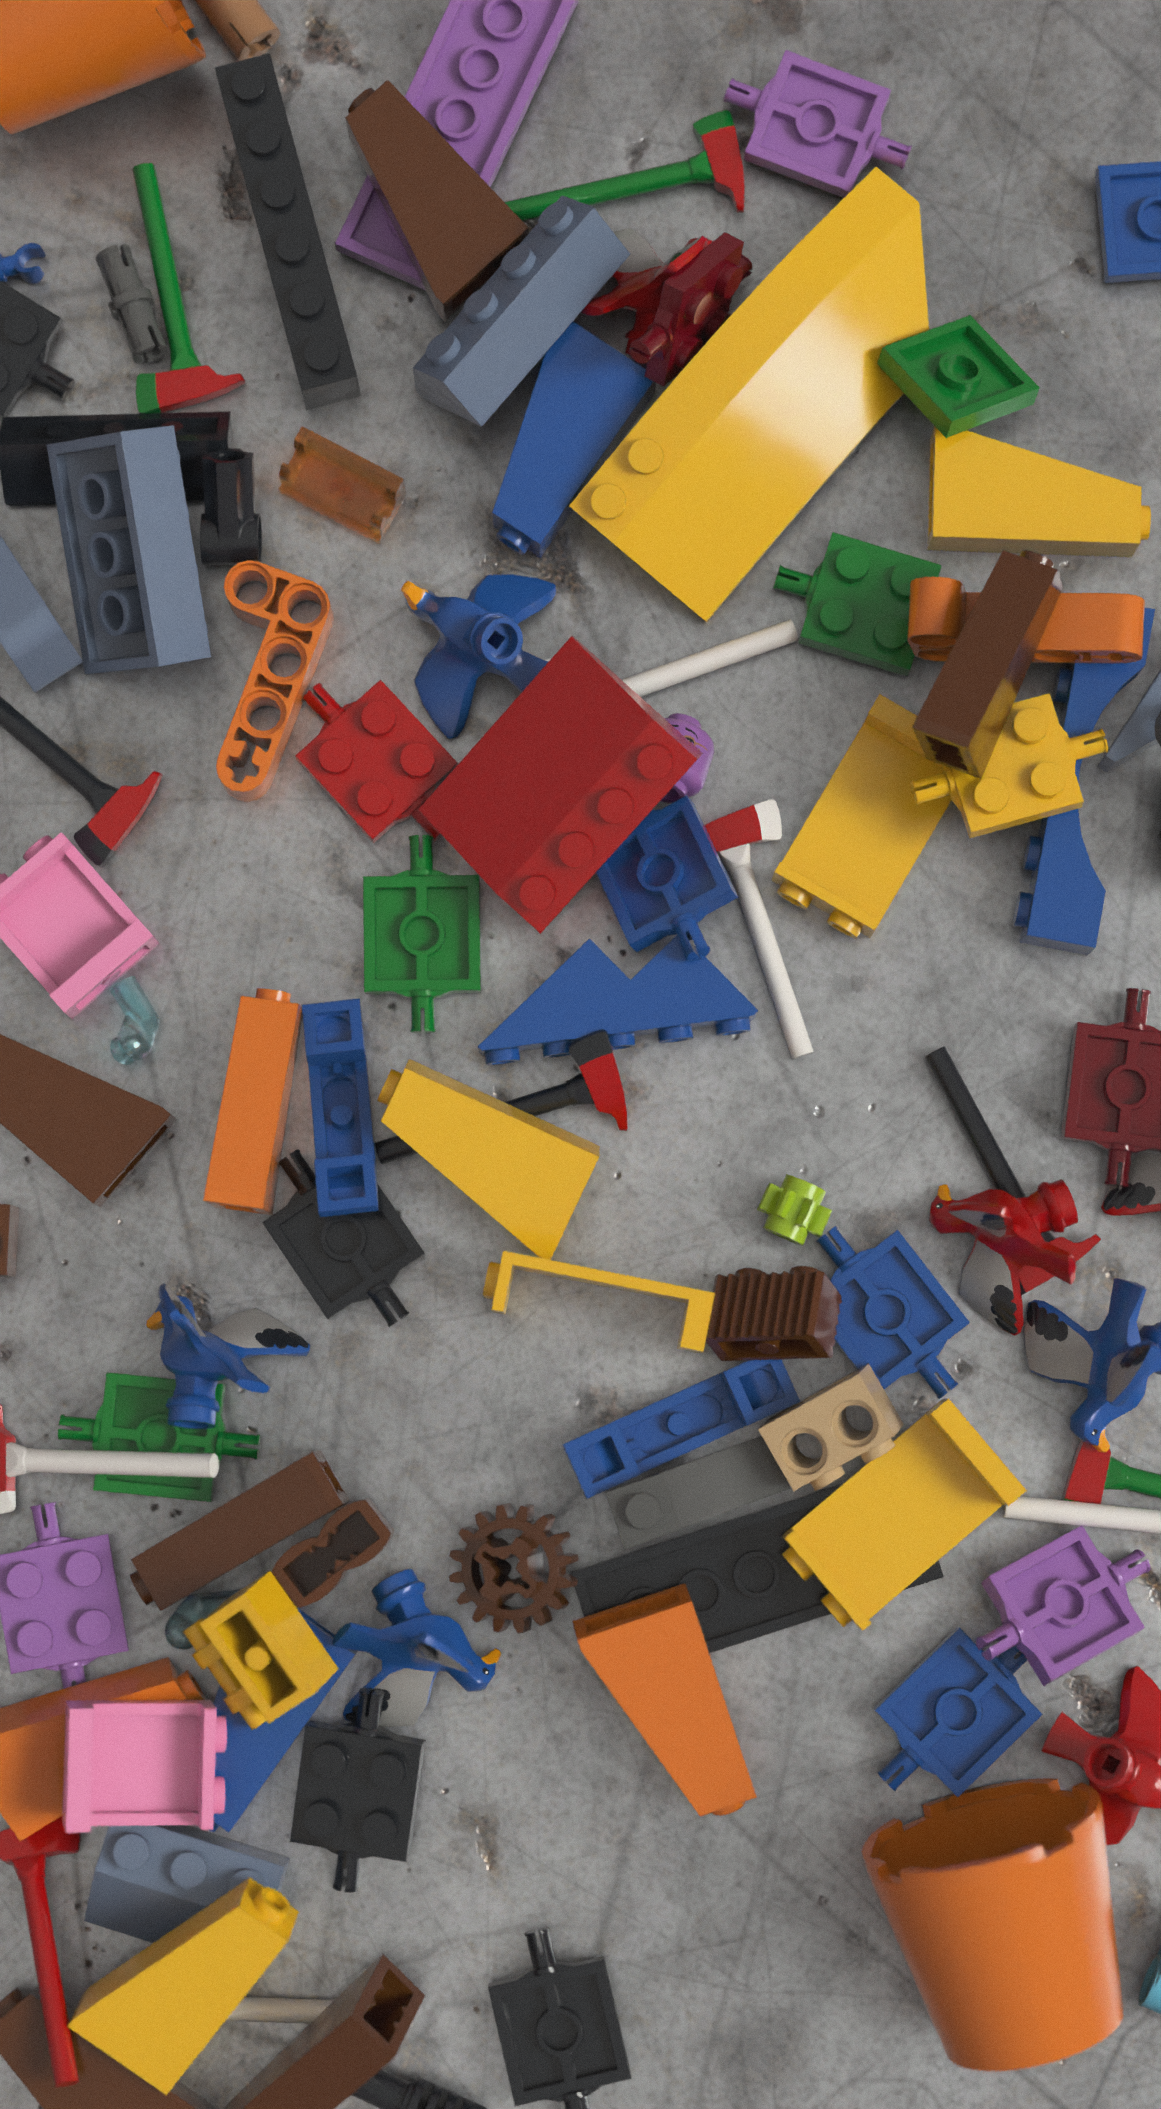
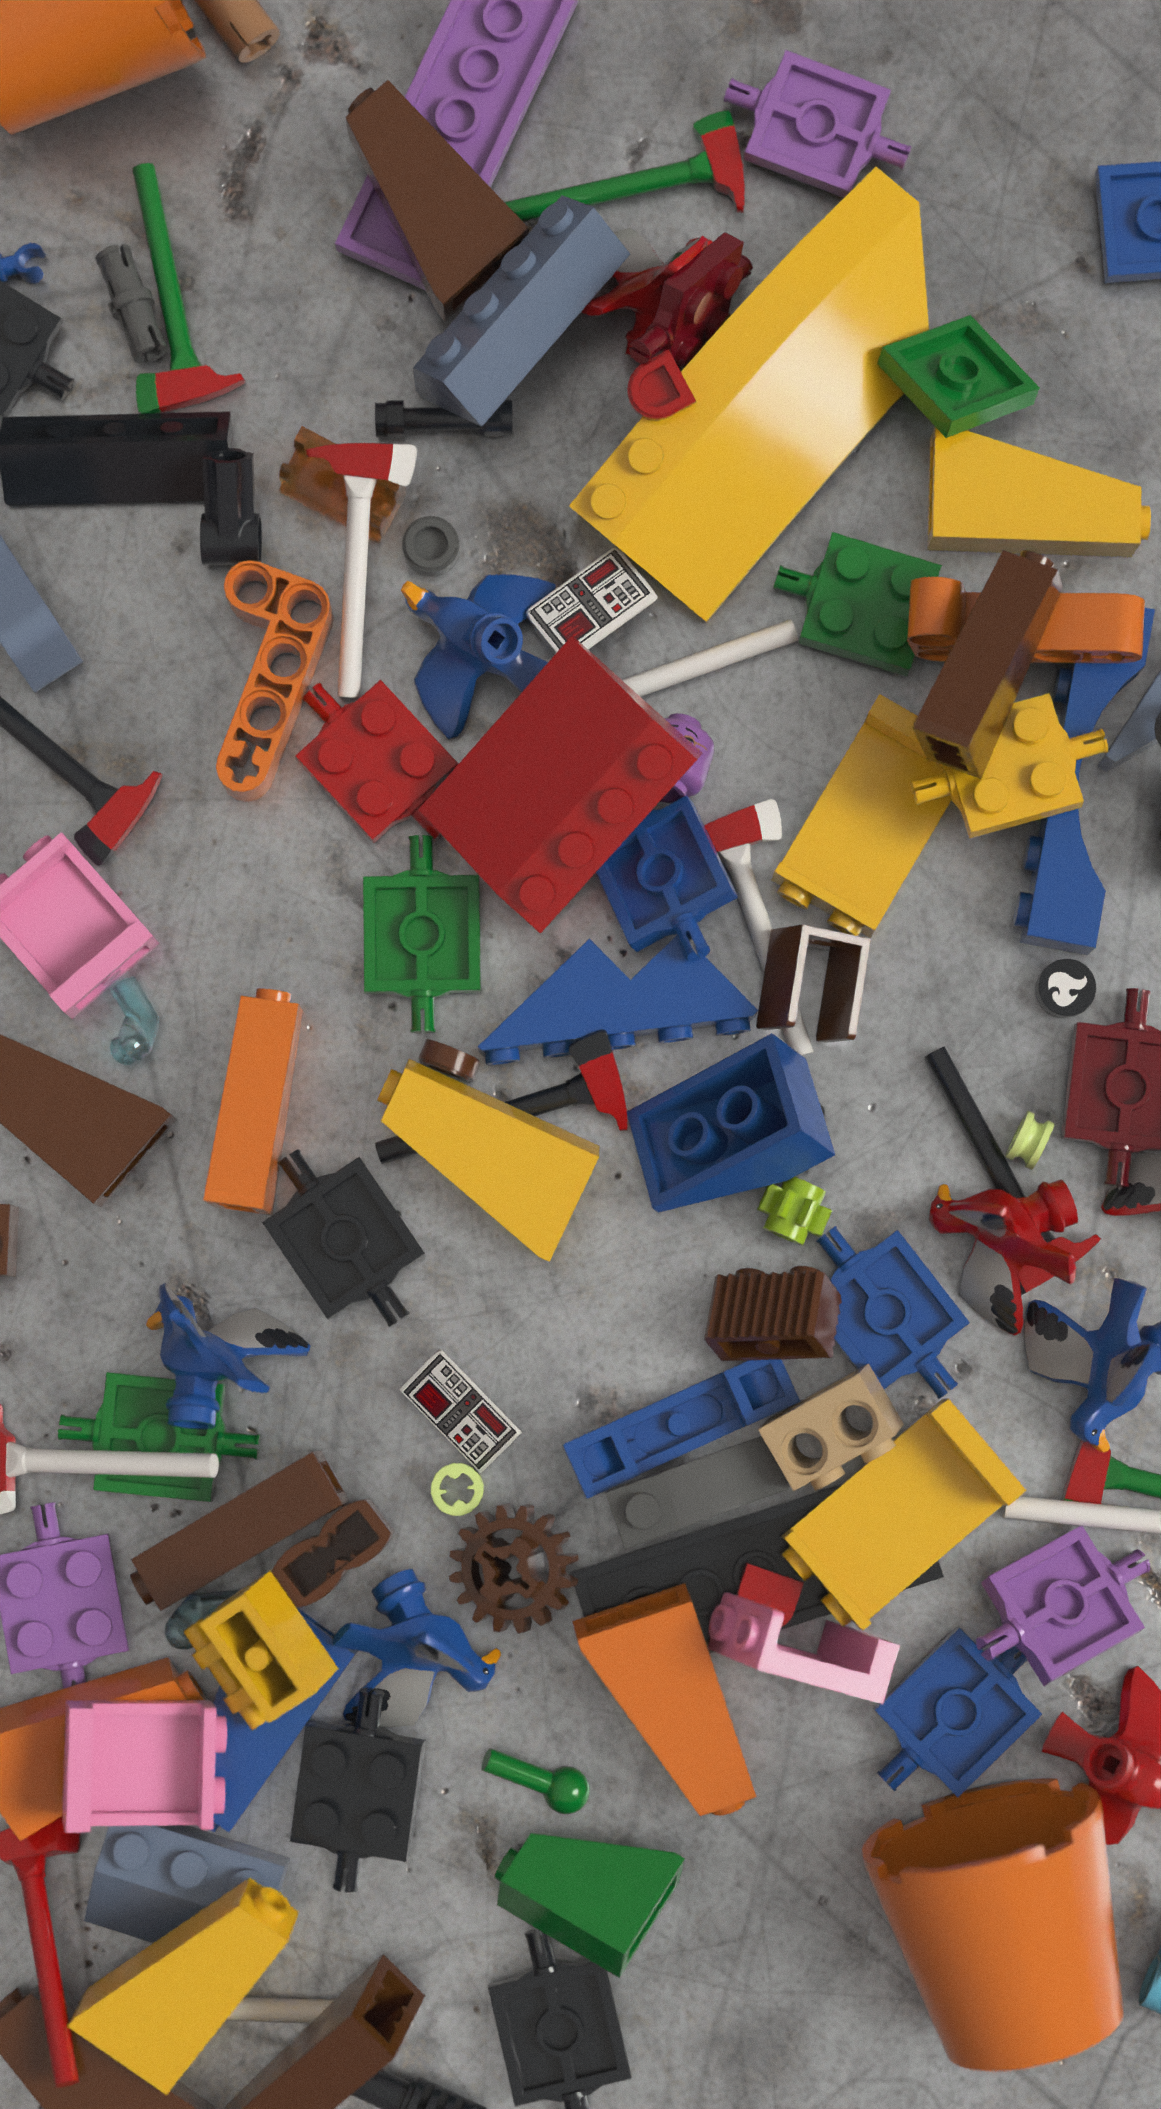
(129, 550): sand blue slope -> none
(288, 231): black arch -> none
(340, 1108): blue slope -> none
(361, 467): none -> white piece
(394, 419): none -> black bar
(430, 546): none -> dark grey tile
(449, 1060): none -> reddish brown tile
(454, 1471): none -> yellowish green bush
(460, 1410): none -> slope
(563, 1789): none -> green bar
(573, 423): blue slope -> none
(588, 1893): none -> green slope
(591, 603): none -> slope
(659, 389): none -> red tile
(697, 1302): yellow panel -> none
(731, 1127): none -> blue slope
(770, 1590): none -> red tile
(842, 982): none -> reddish brown piece
(844, 1662): none -> bright pink panel
(1029, 1140): none -> yellowish green bush
(1065, 988): none -> black tile

